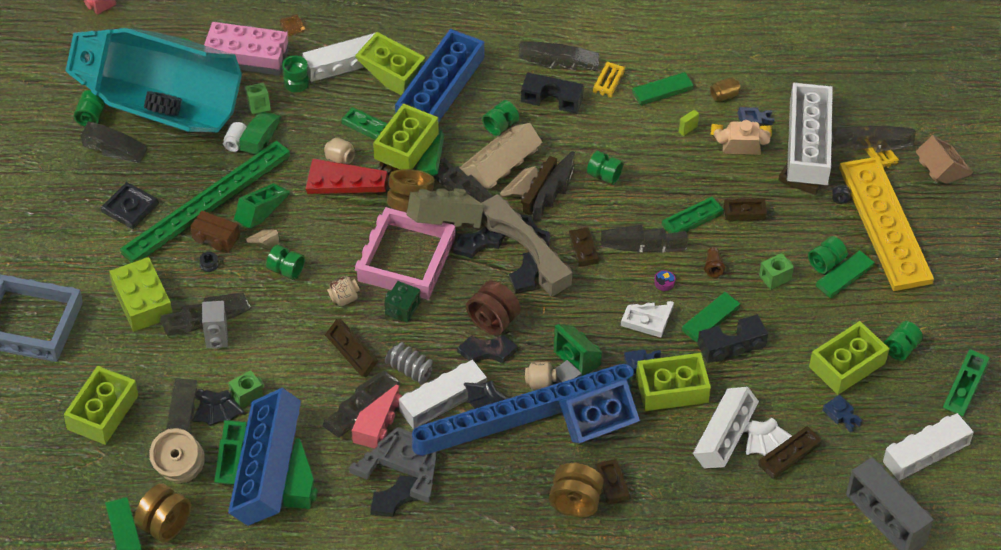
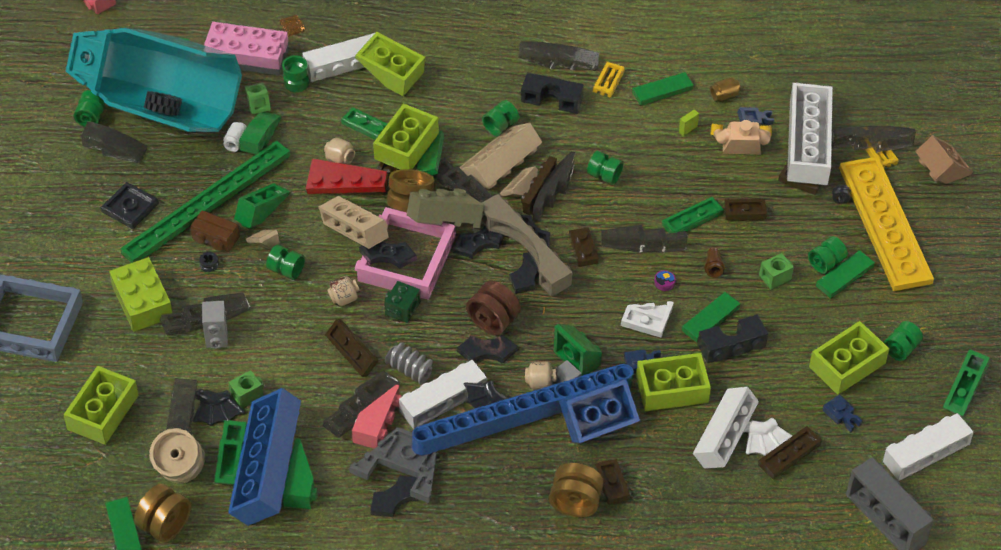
(354, 222): none -> tan brick
(396, 254): none -> black tile
(444, 74): blue brick -> none

